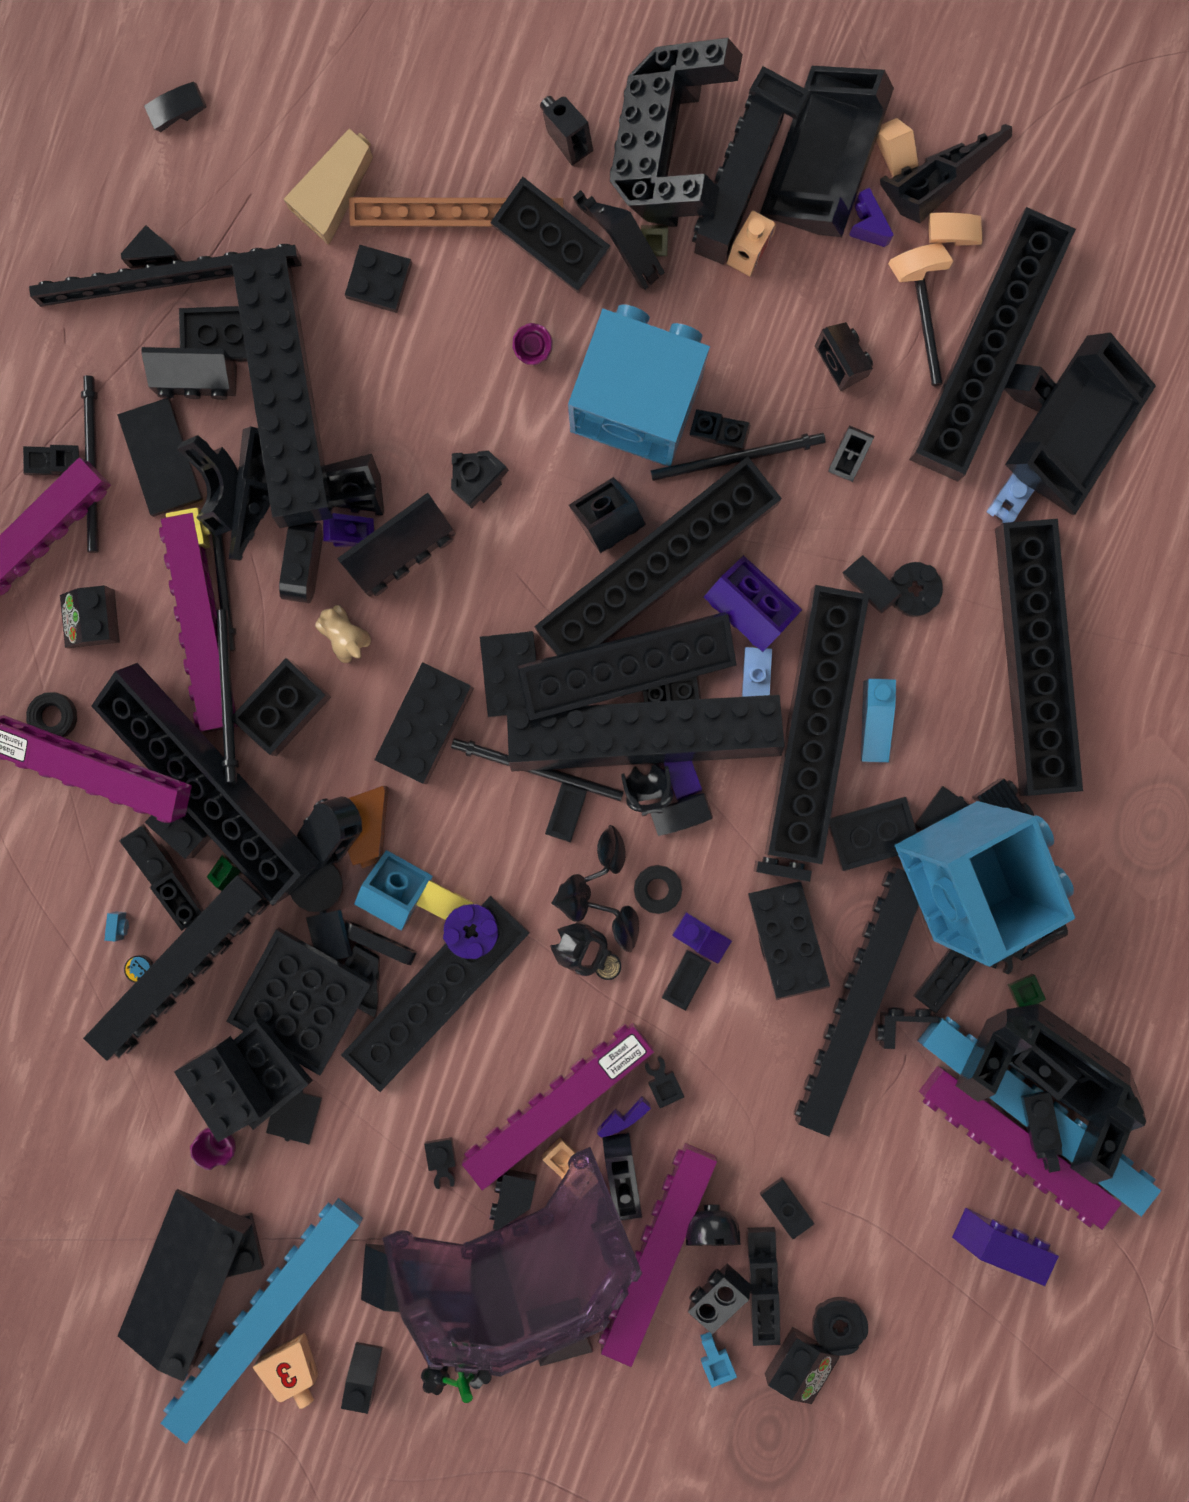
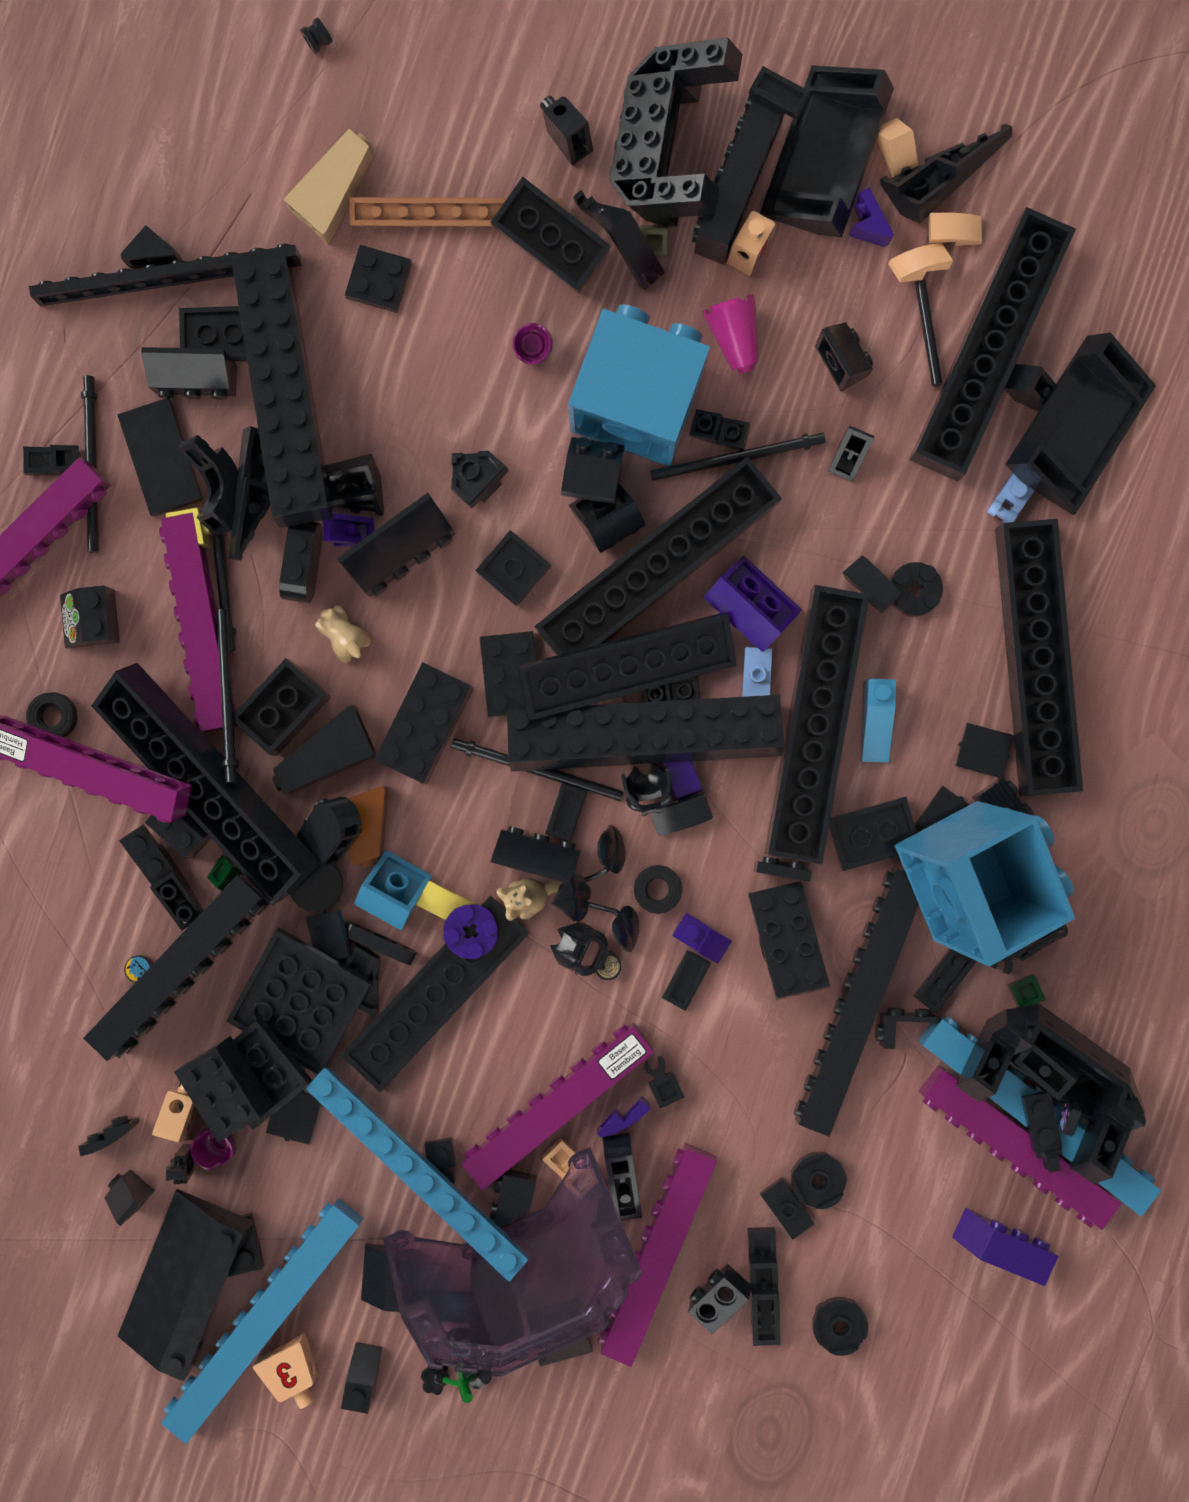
(116, 926): dark azure plate -> none
(118, 1128): none -> black slope
(127, 1196): none -> black slope
(172, 1121): none -> light nougat torso
(177, 103): black slope -> none
(181, 1166): none -> black hinge
(316, 35): none -> black wheel
(329, 751): none -> black slope
(418, 1173): none -> dark azure brick
(513, 568): none -> black plate
(526, 897): none -> tan animal
(535, 854): none -> black slope
(592, 470): none -> black slope
(713, 1228): black cylinder -> none
(716, 1363): dark azure plate -> none
(735, 331): none -> dark pink cone
(800, 1367): black slope -> none
(813, 1195): none -> black plate
(984, 750): none -> black piece
(1070, 1117): none -> black tile

